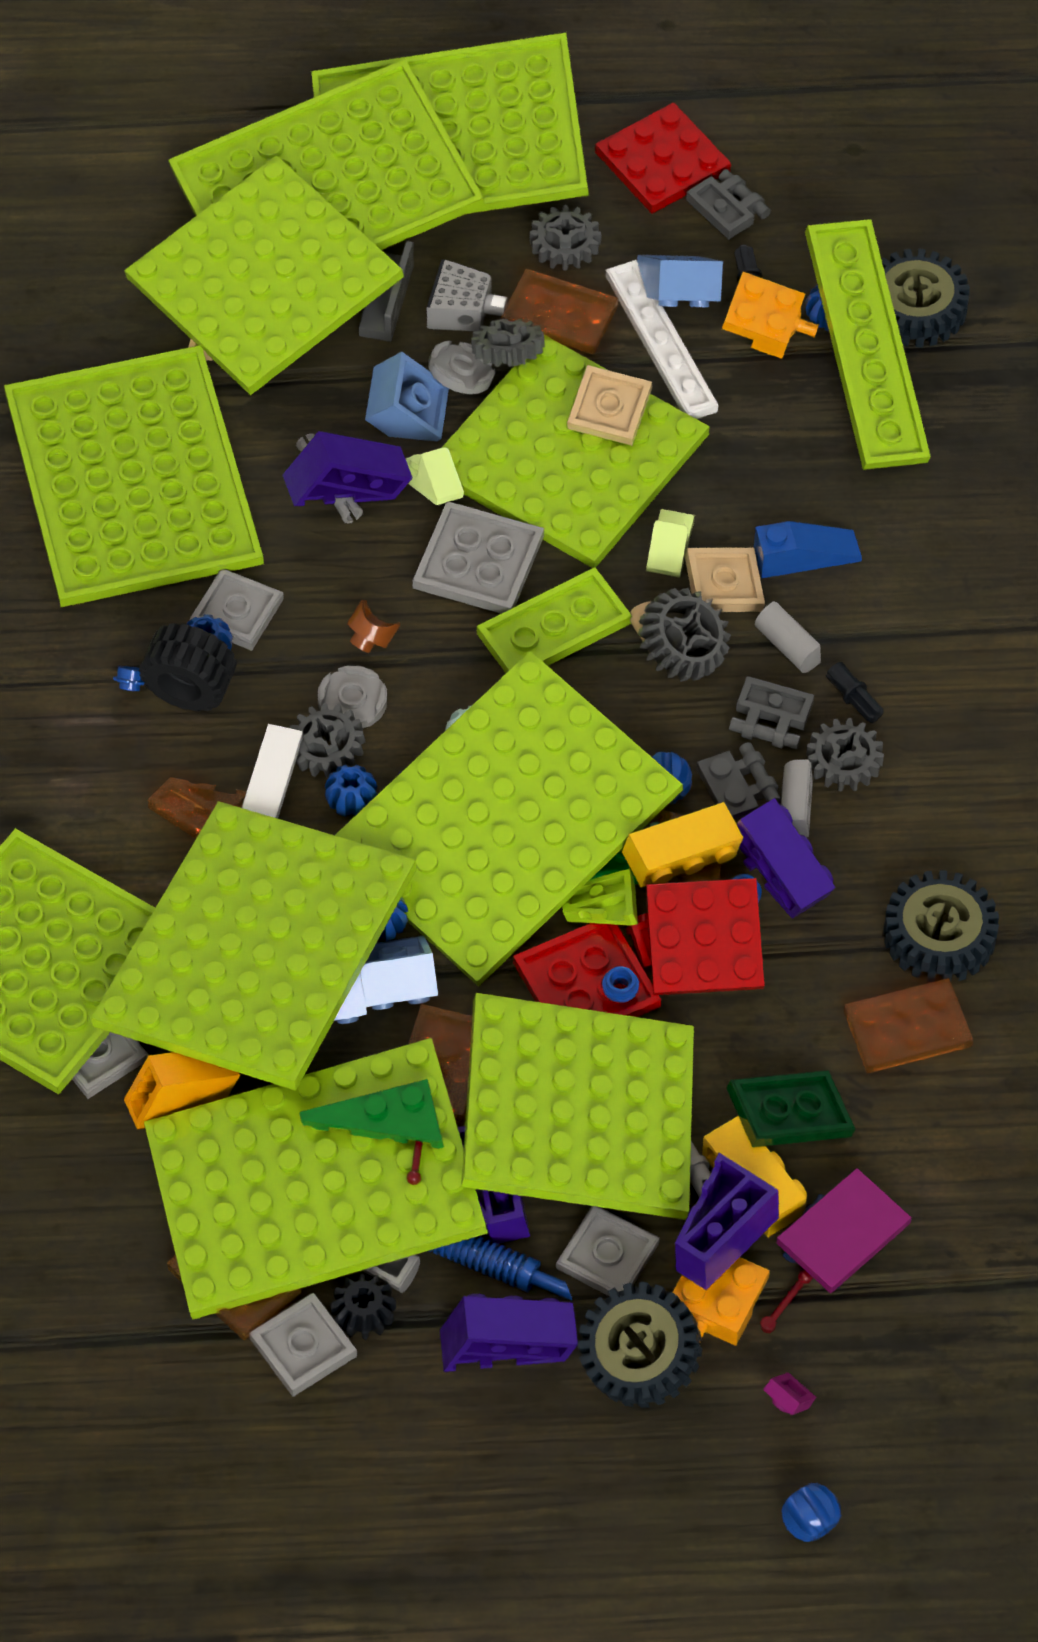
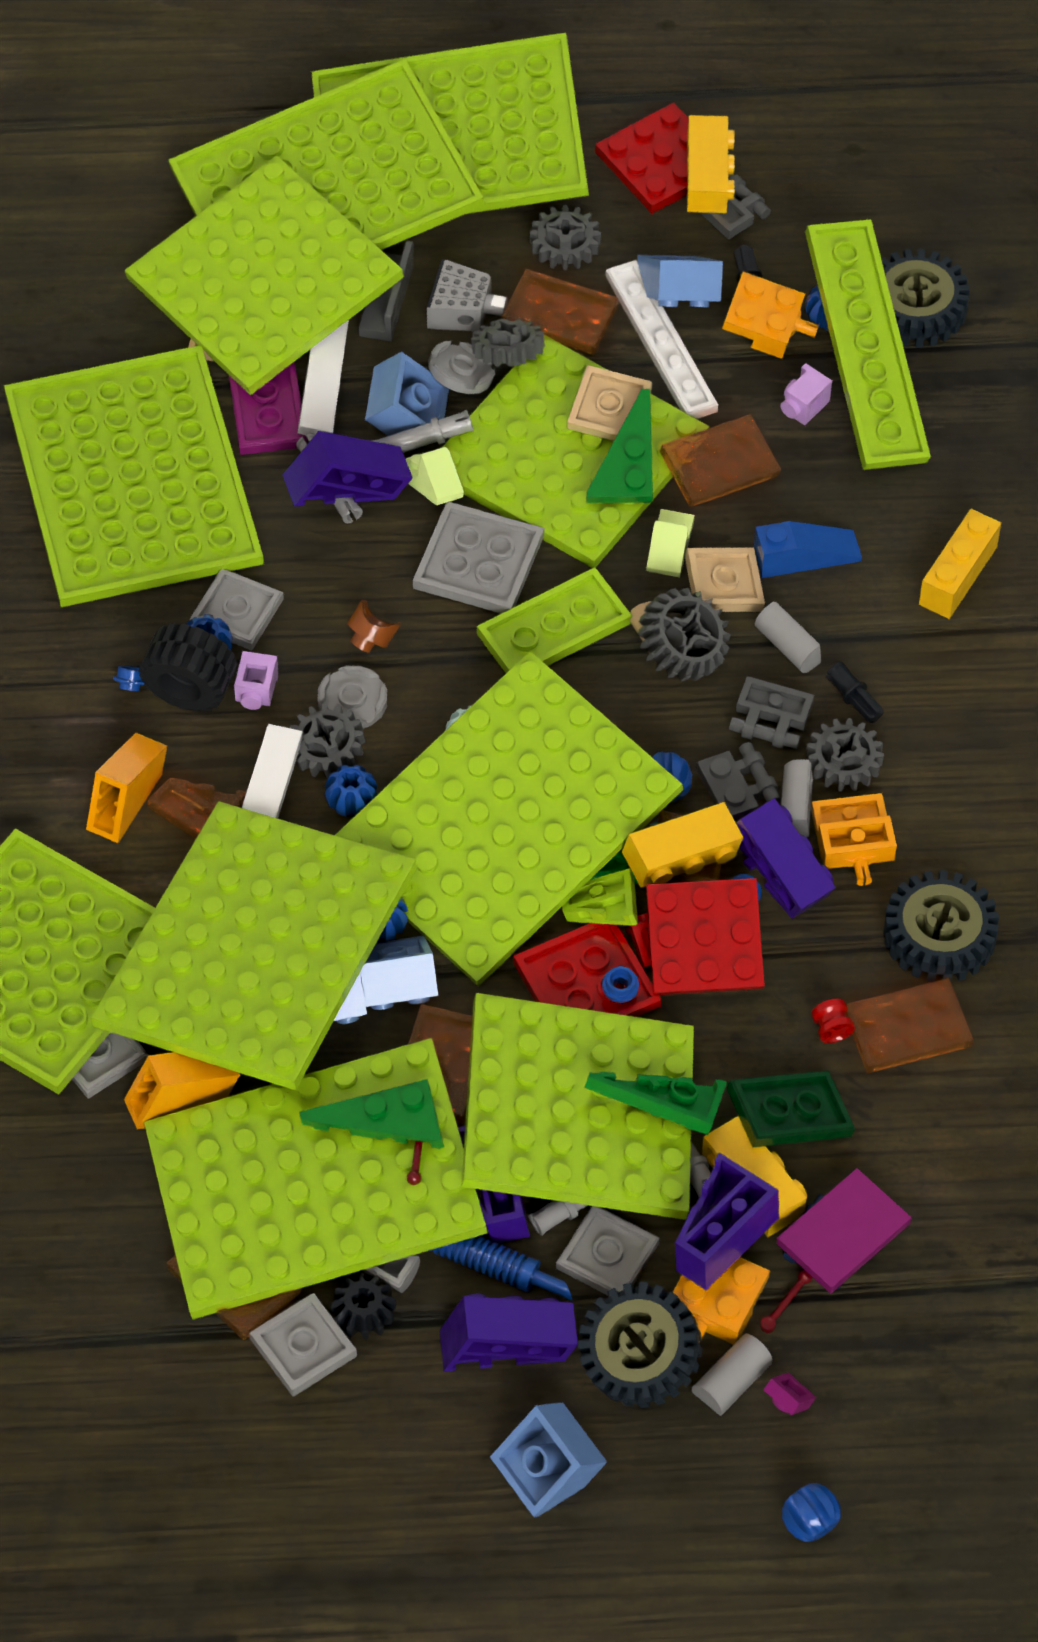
(124, 786): none -> light orange slope
(256, 680): none -> lavender brick
(270, 415): none -> magenta tile
(323, 383): none -> white tile
(429, 433): none -> light grey pin
(548, 1458): none -> medium blue slope
(553, 1214): none -> light grey pin
(627, 467): none -> green wing
(664, 1097): none -> green wing
(709, 164): none -> yellow brick
(720, 460): none -> clear orange plate
(733, 1373): none -> light grey brick
(806, 395): none -> lavender brick
(833, 1021): none -> red wheel
(854, 833): none -> light orange plate
(960, 563): none -> yellow brick

